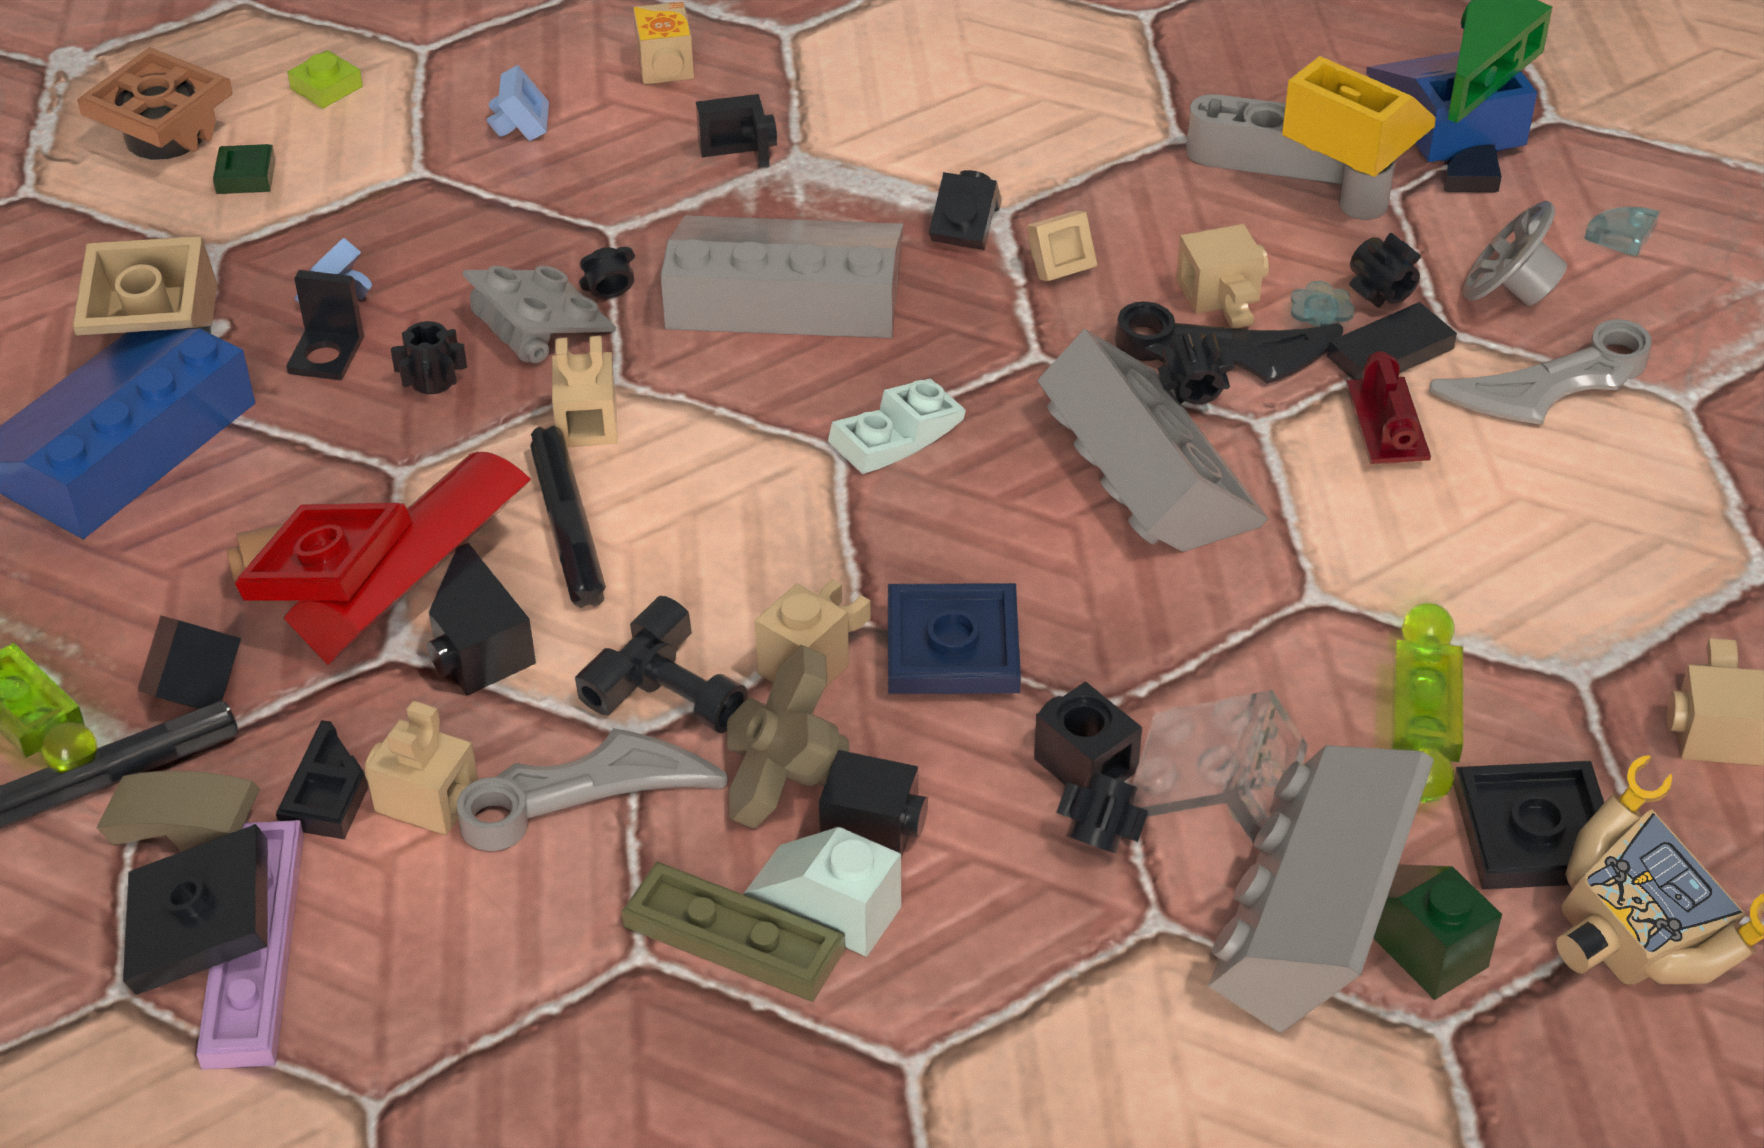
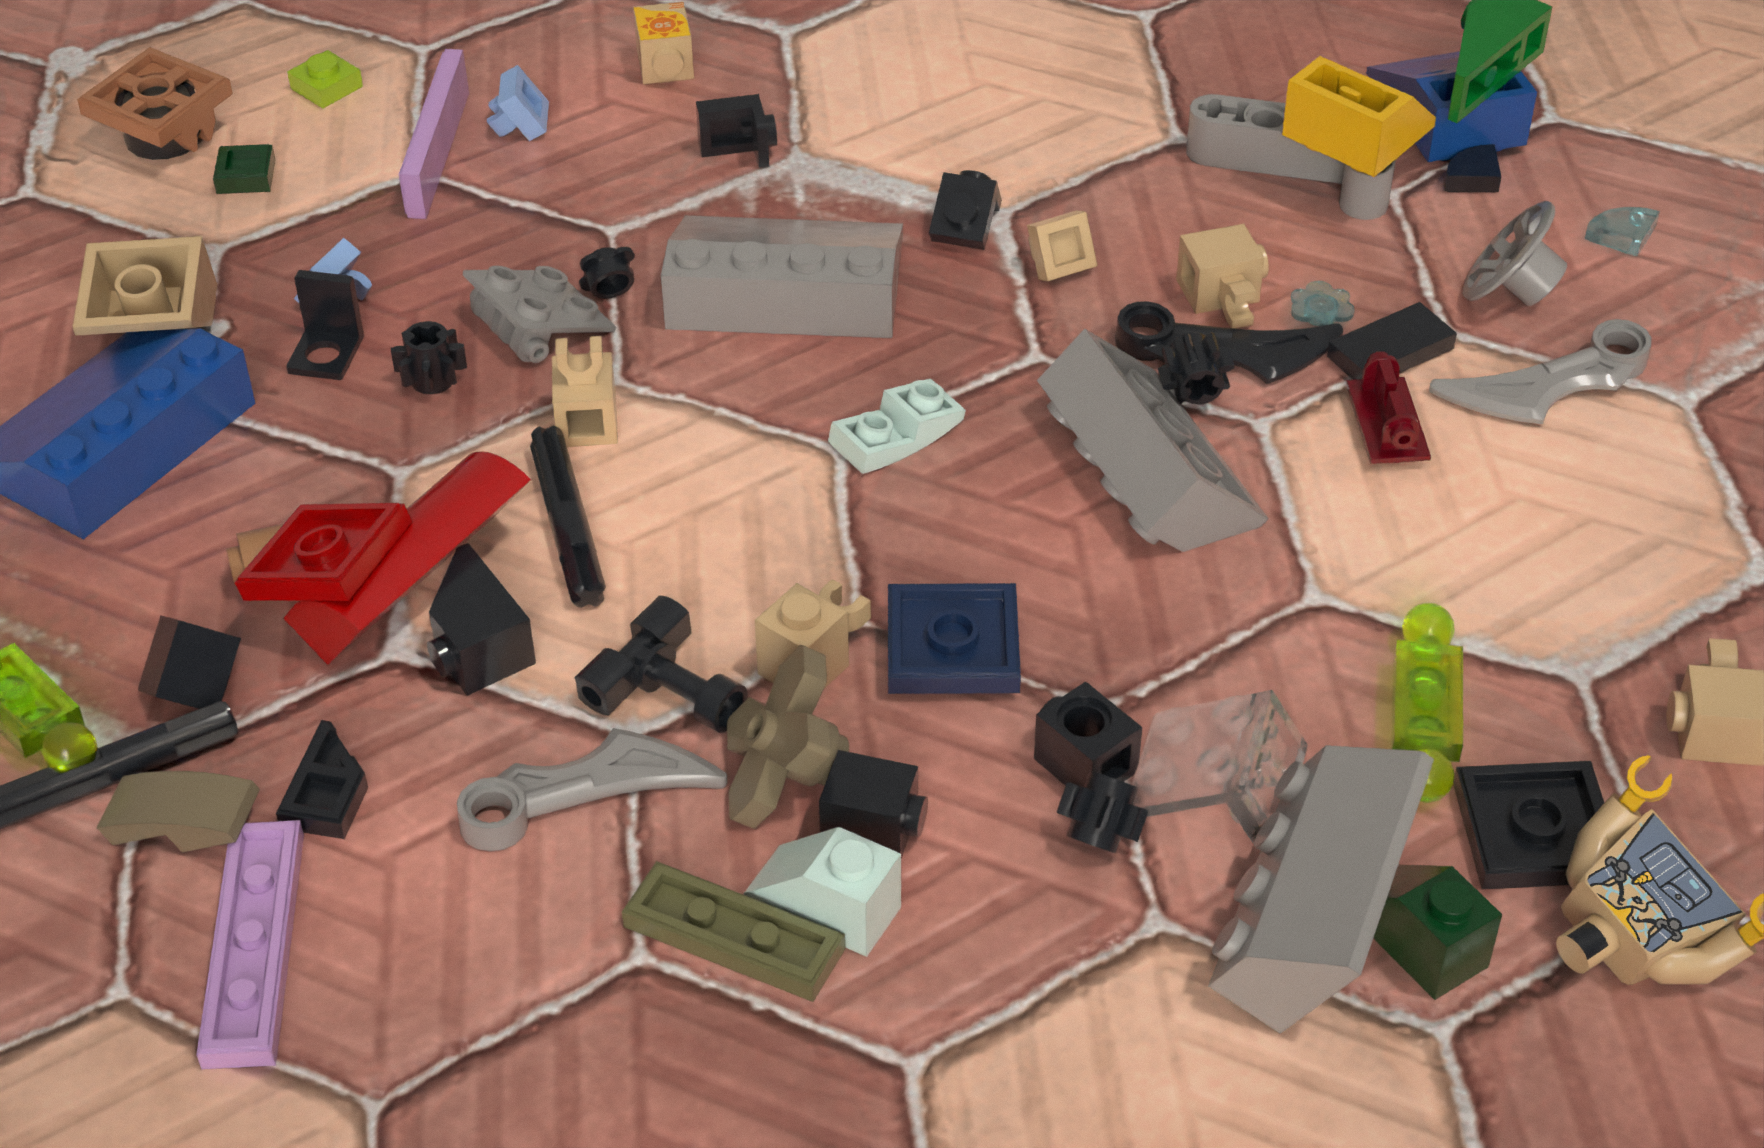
(196, 909): black plate -> none
(420, 771): tan brick -> none
(434, 134): none -> lavender tile
(1384, 270): black gear -> none

